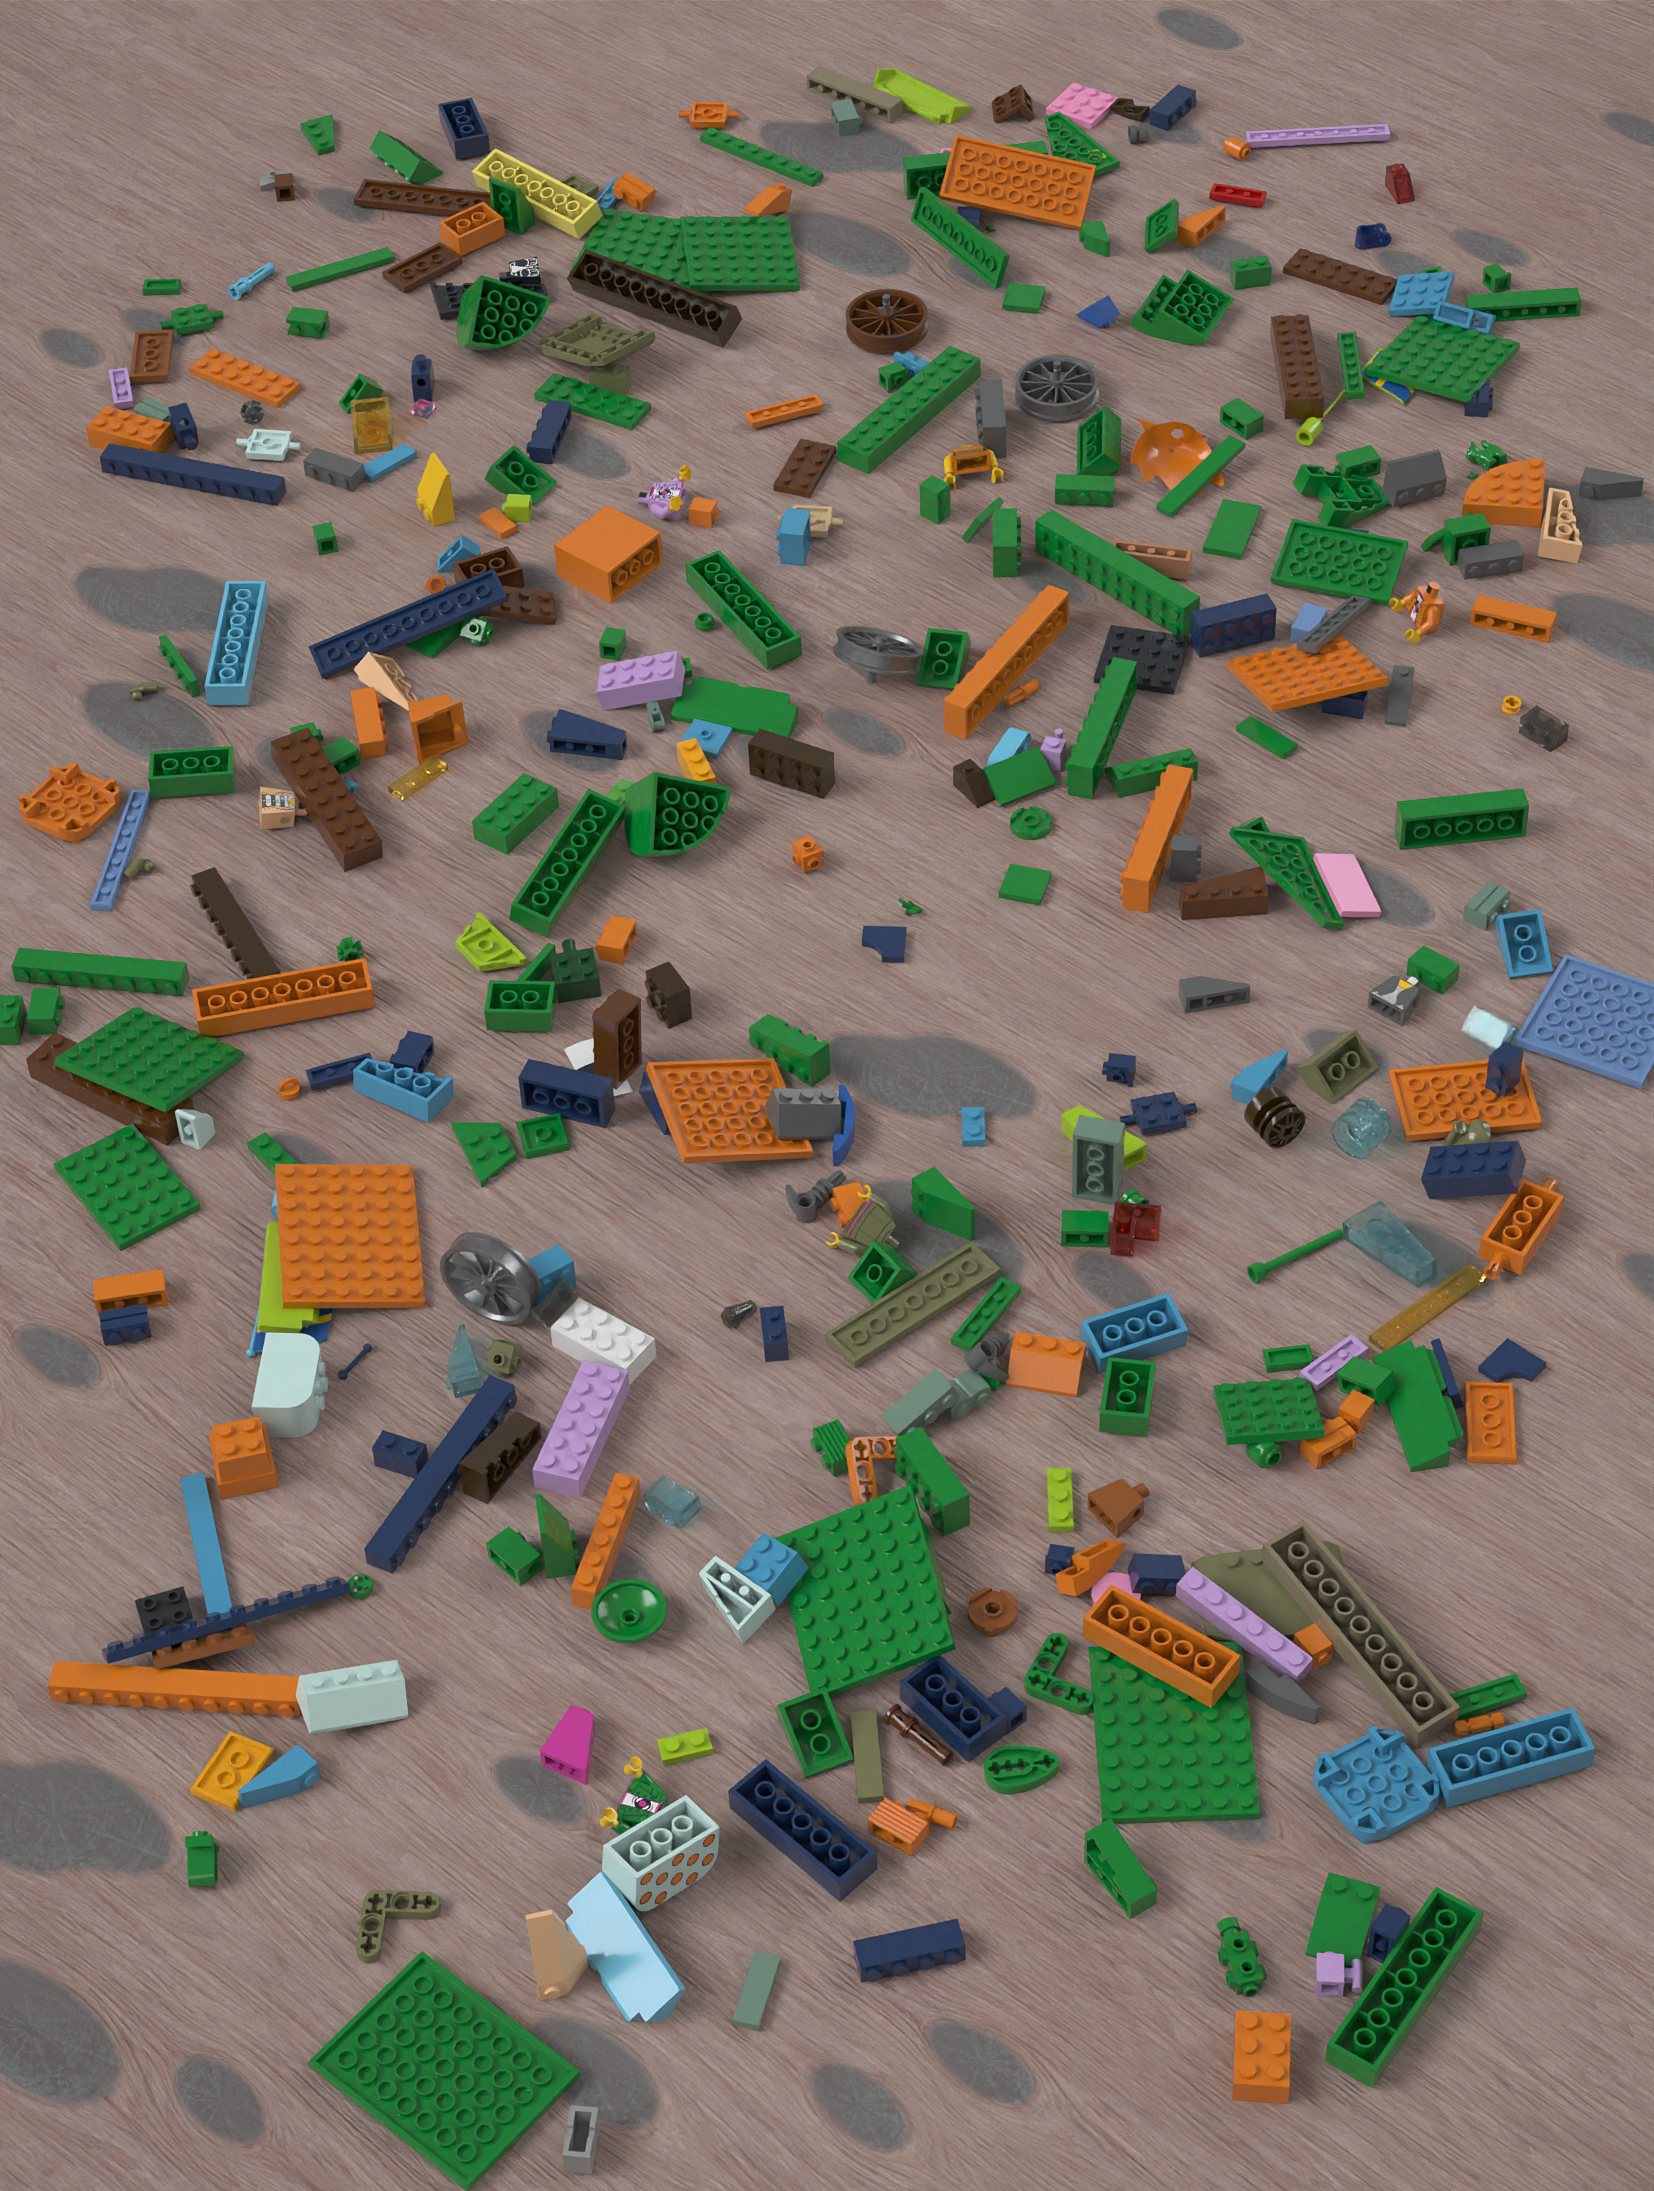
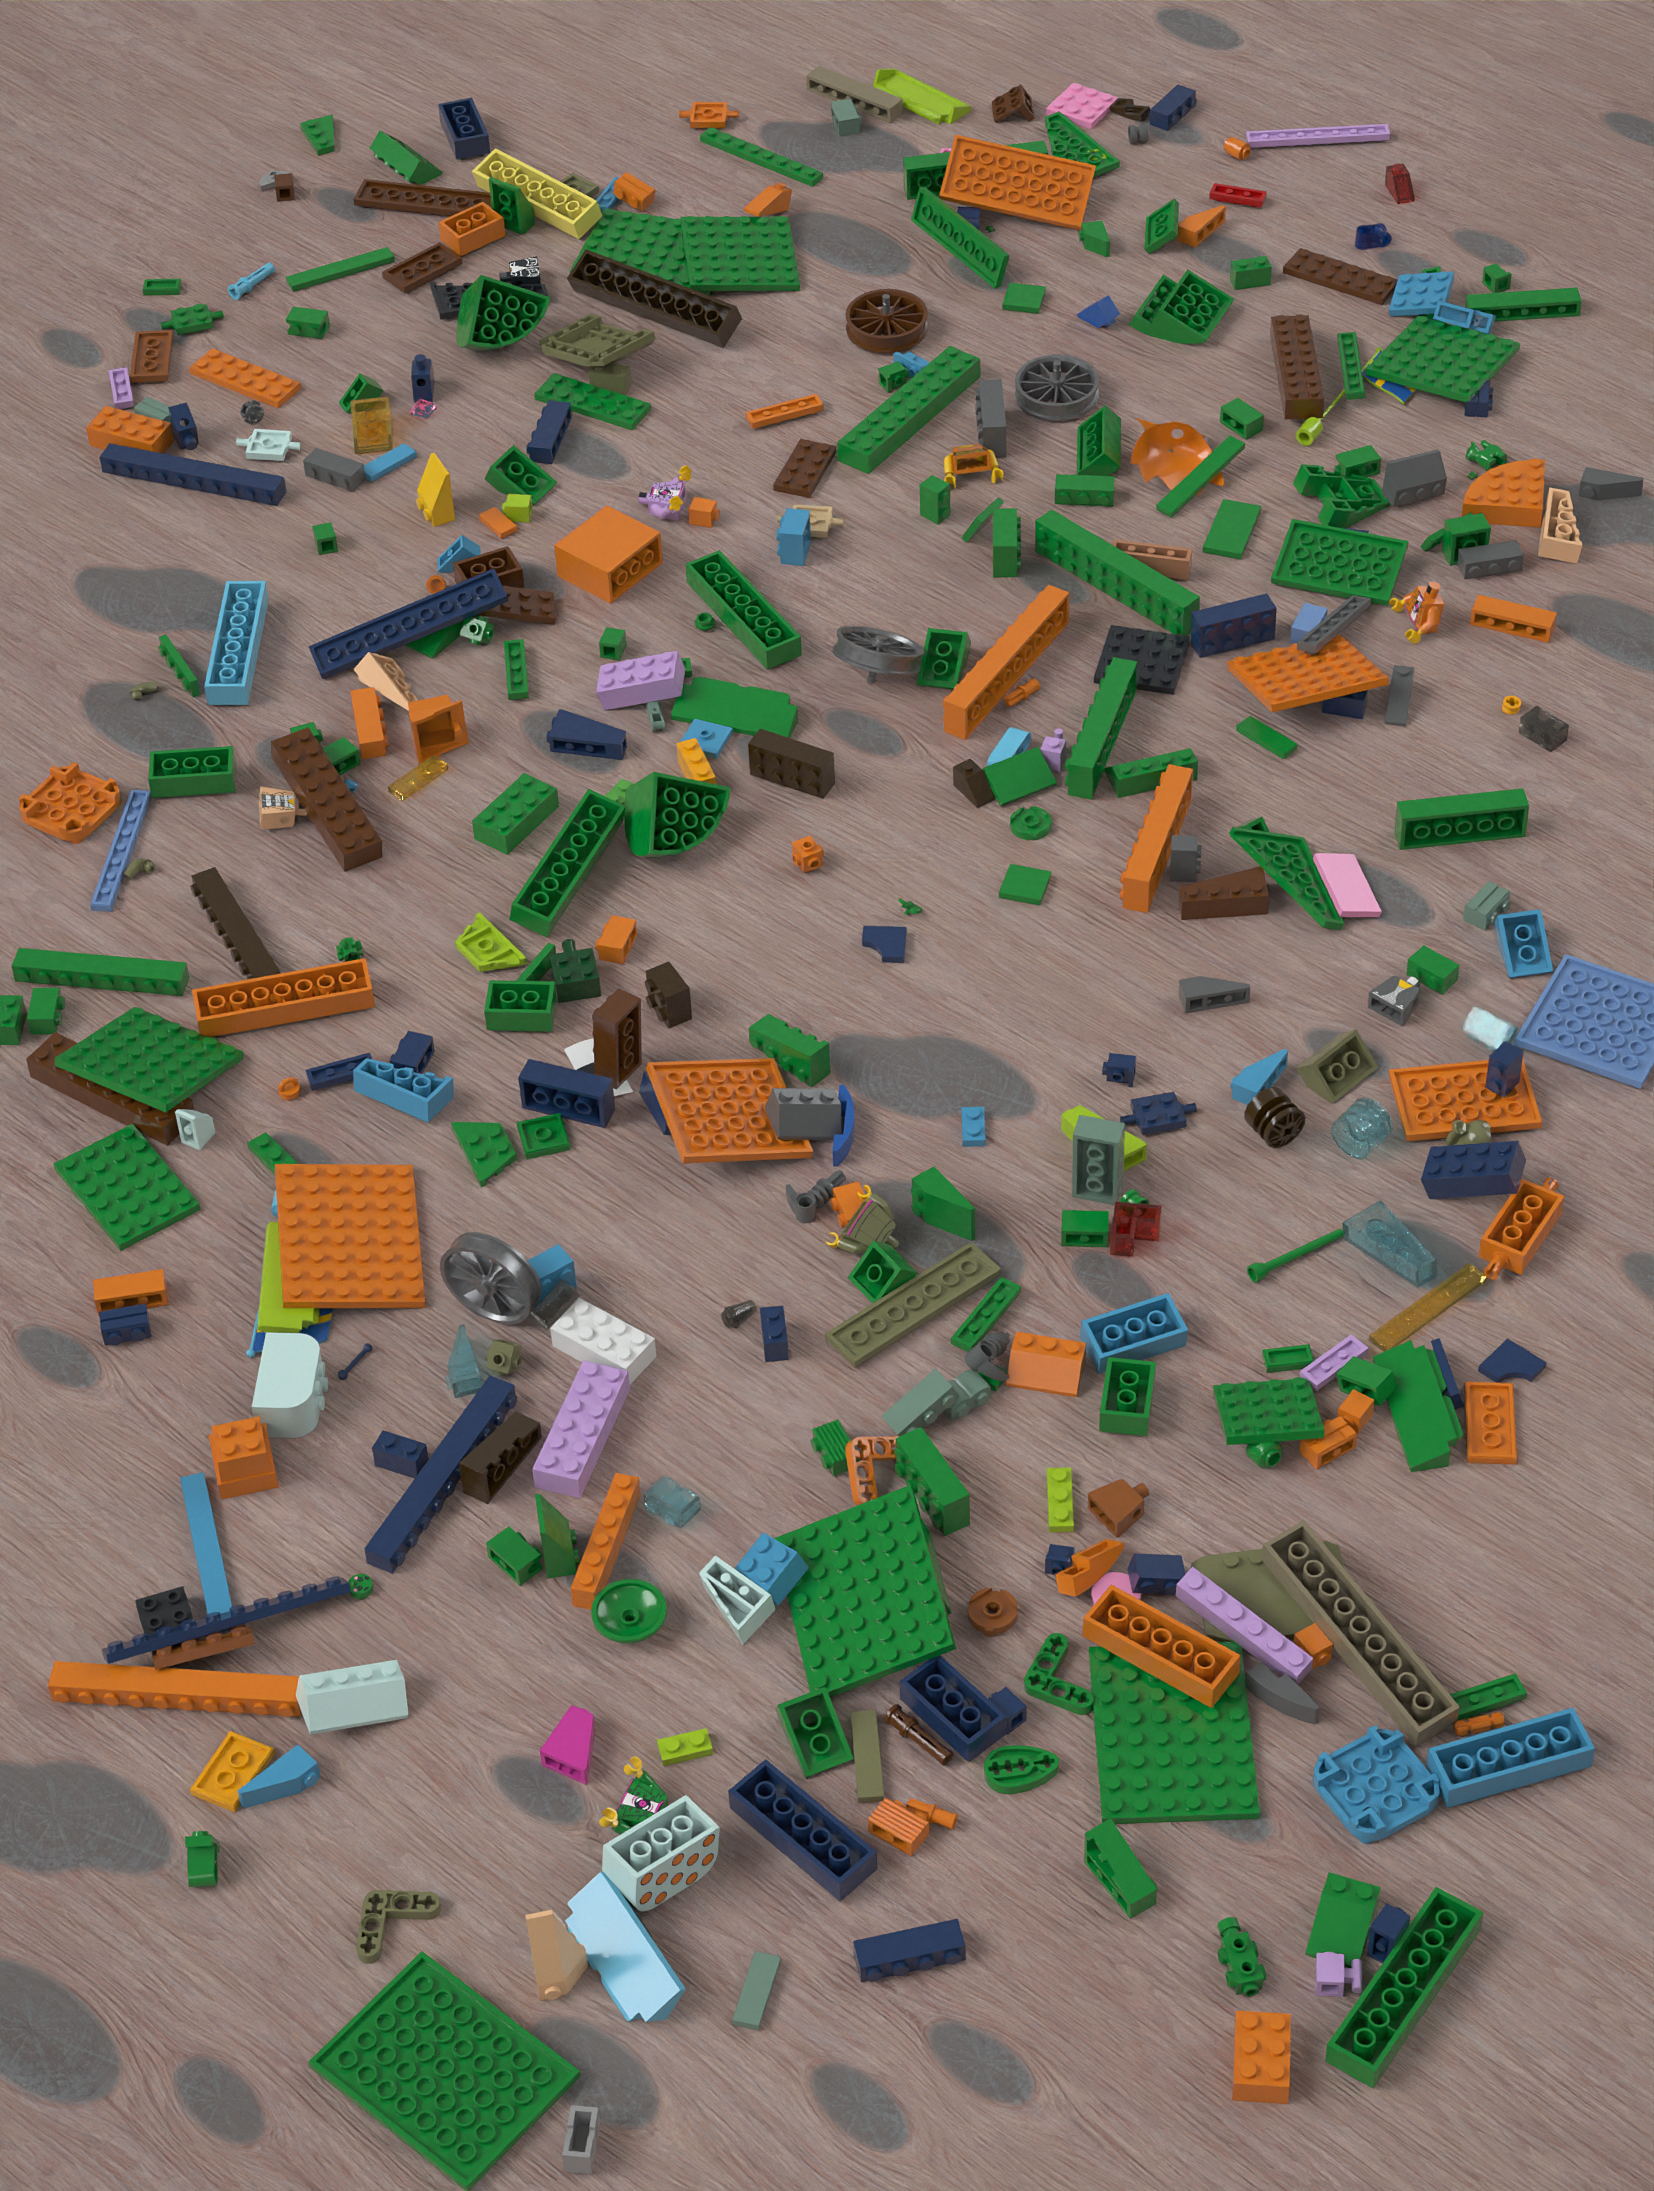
(516, 669): none -> green plate

